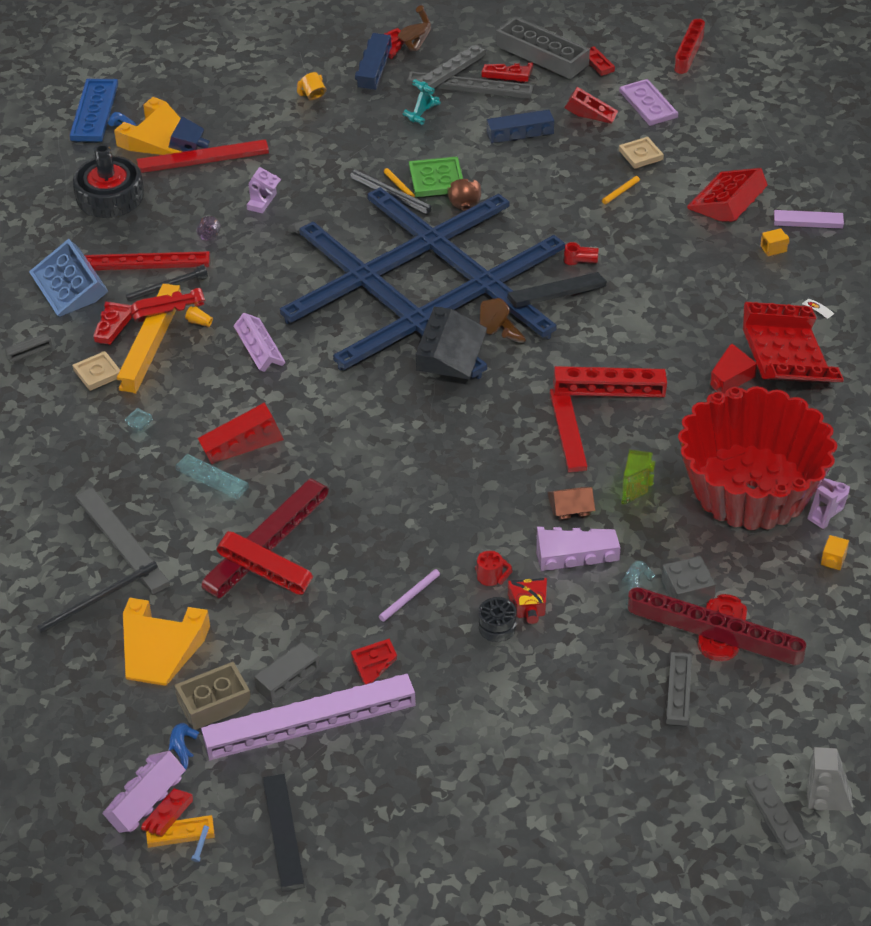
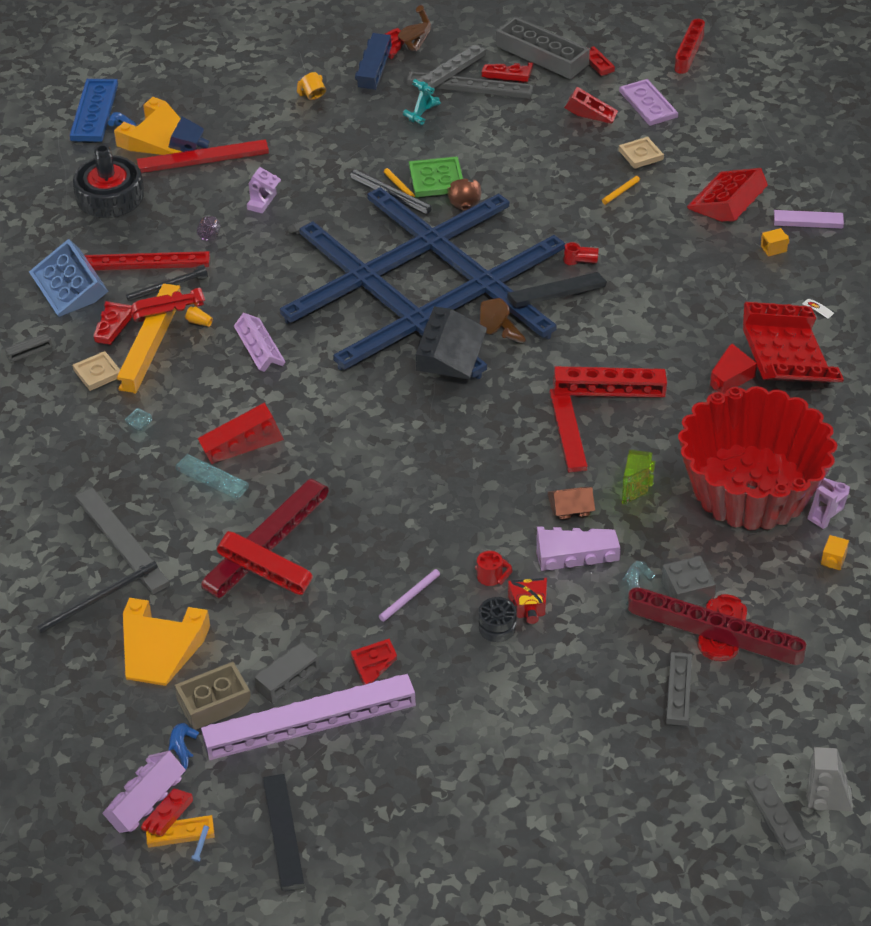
(520, 126): dark blue brick -> none

